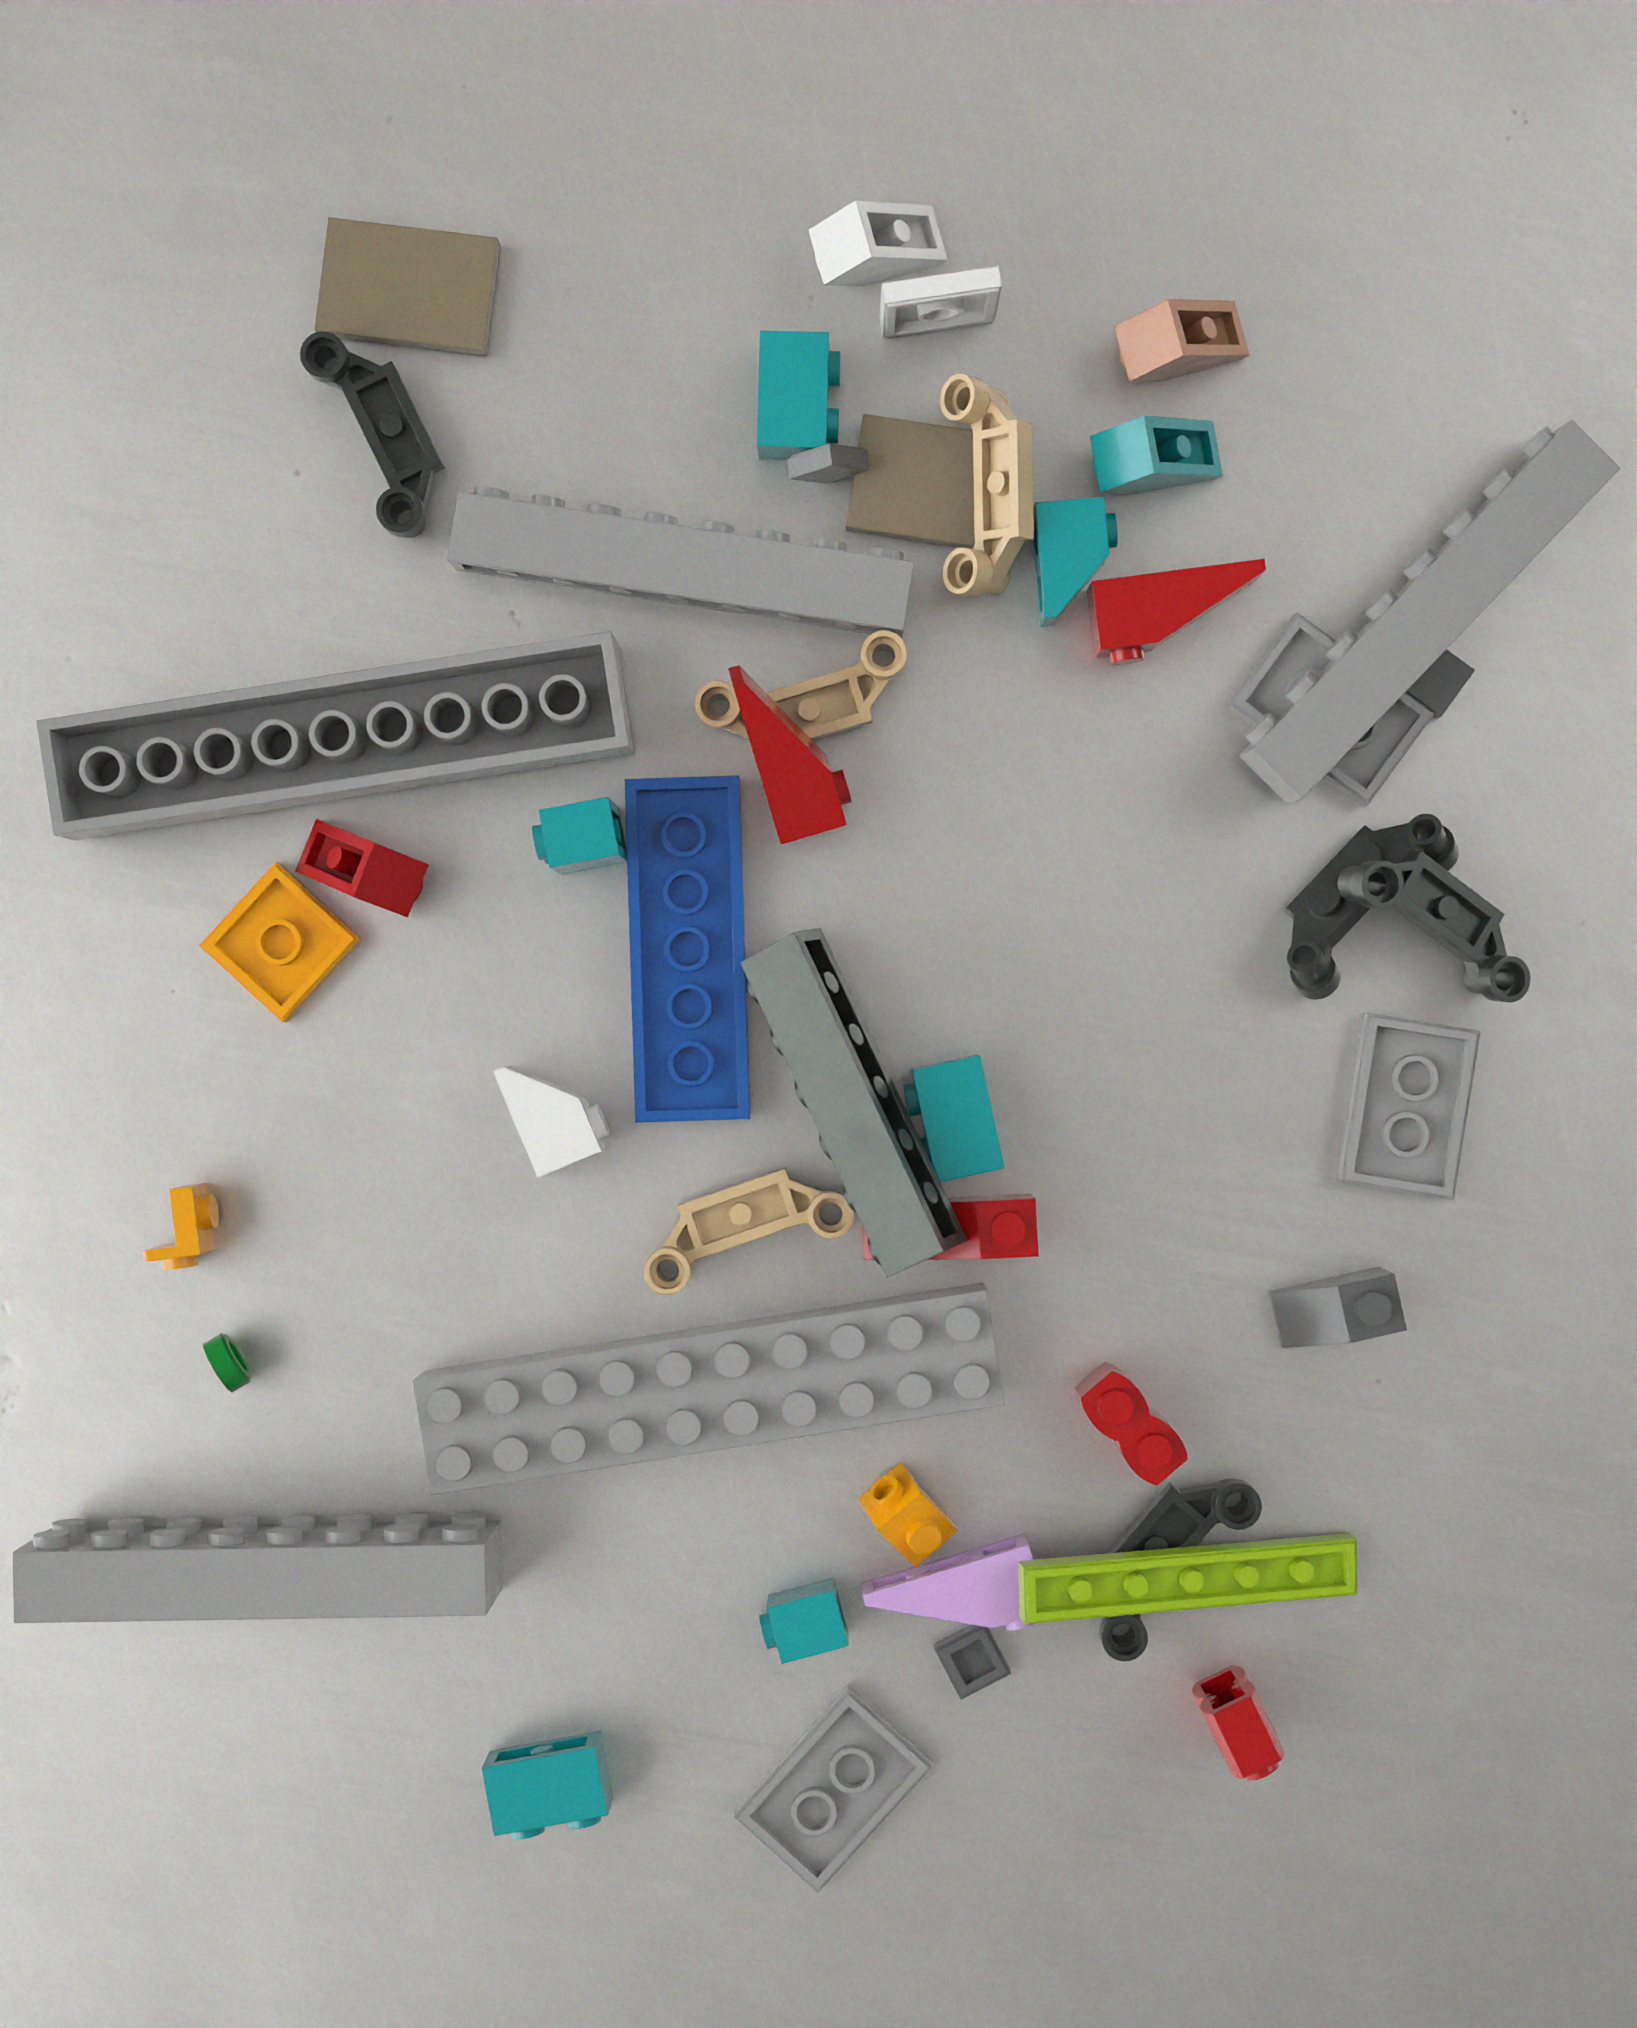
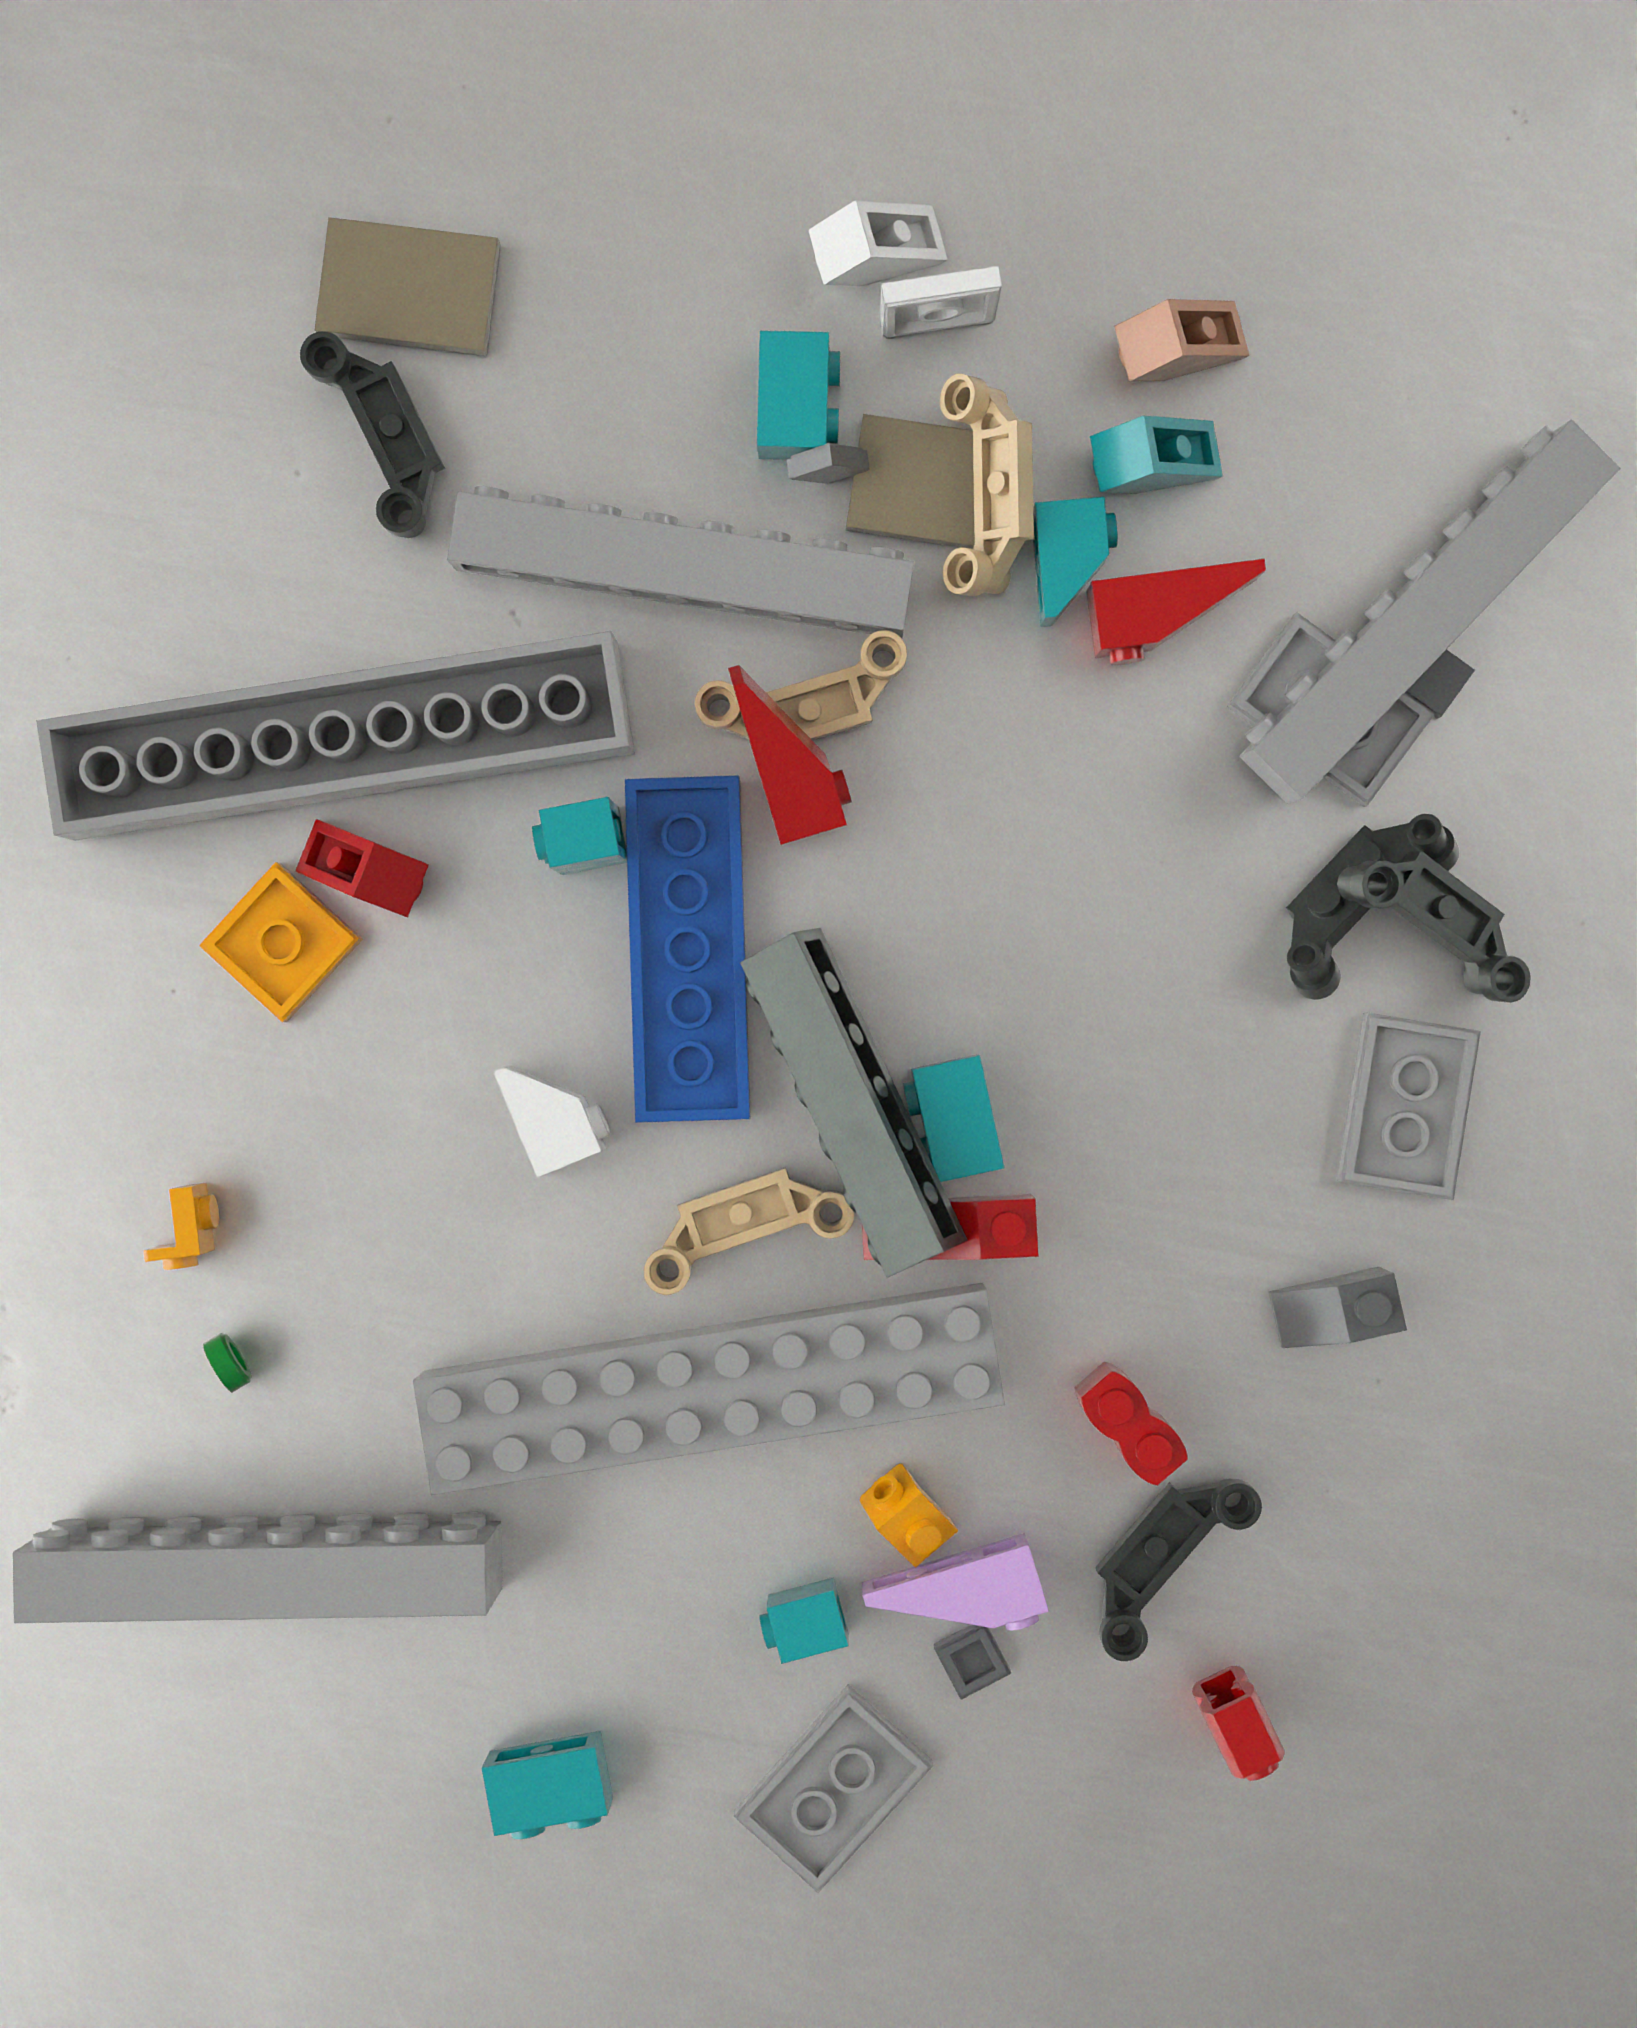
(1187, 1578): lime tile -> none

